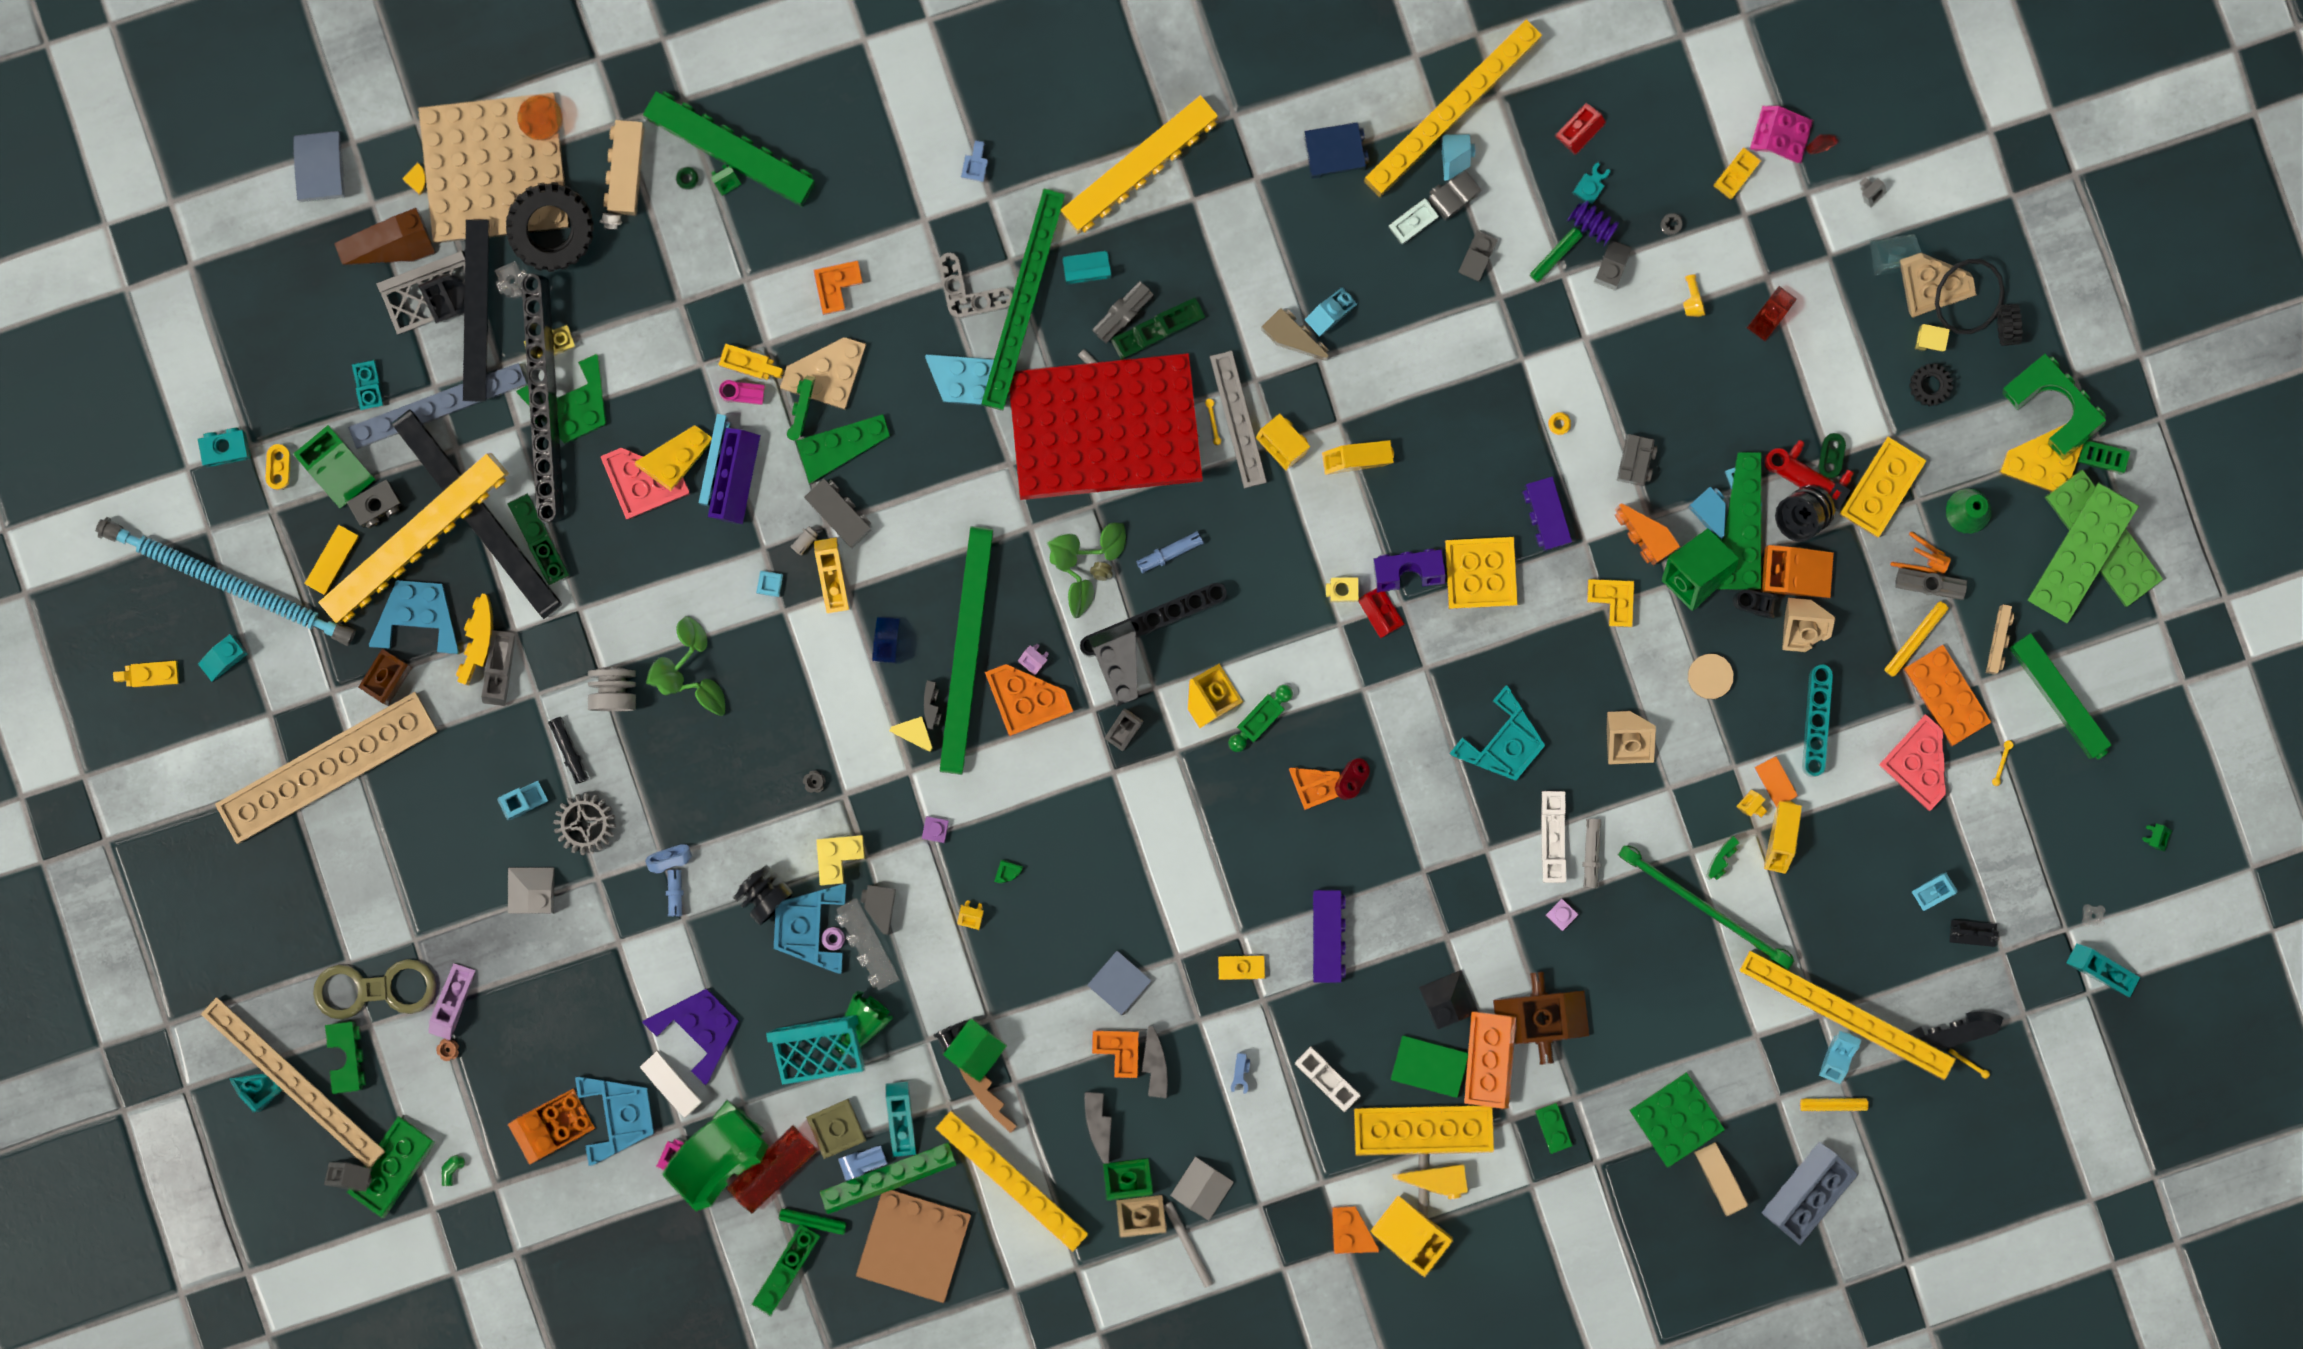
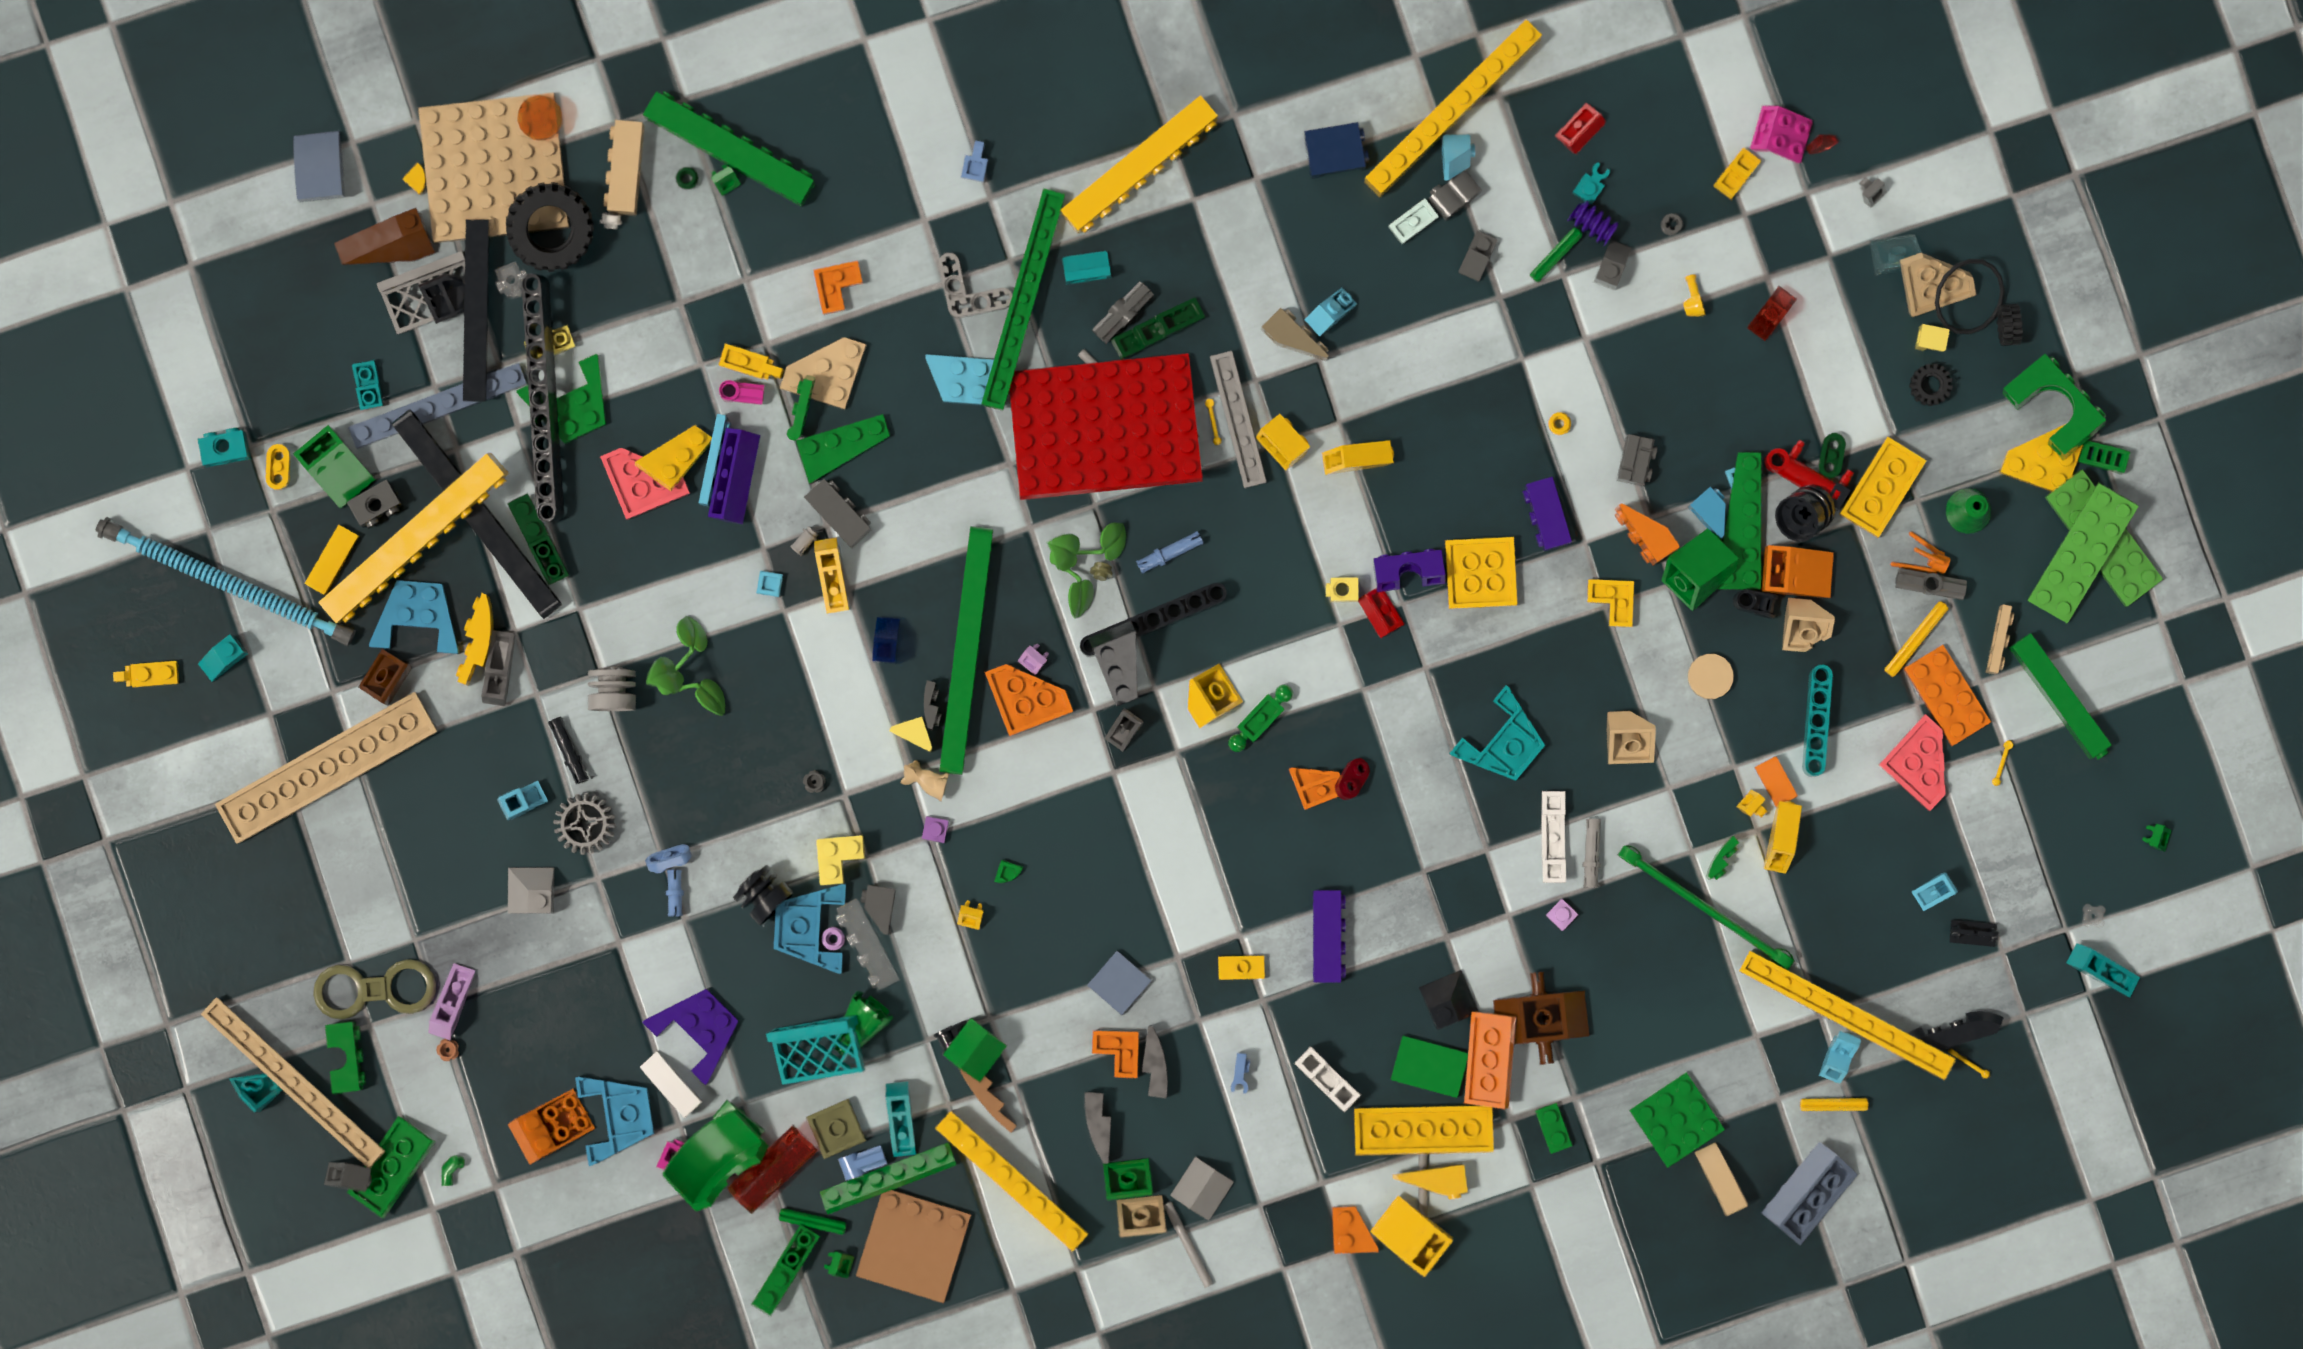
(840, 1264): none -> green tile
(929, 781): none -> tan animal

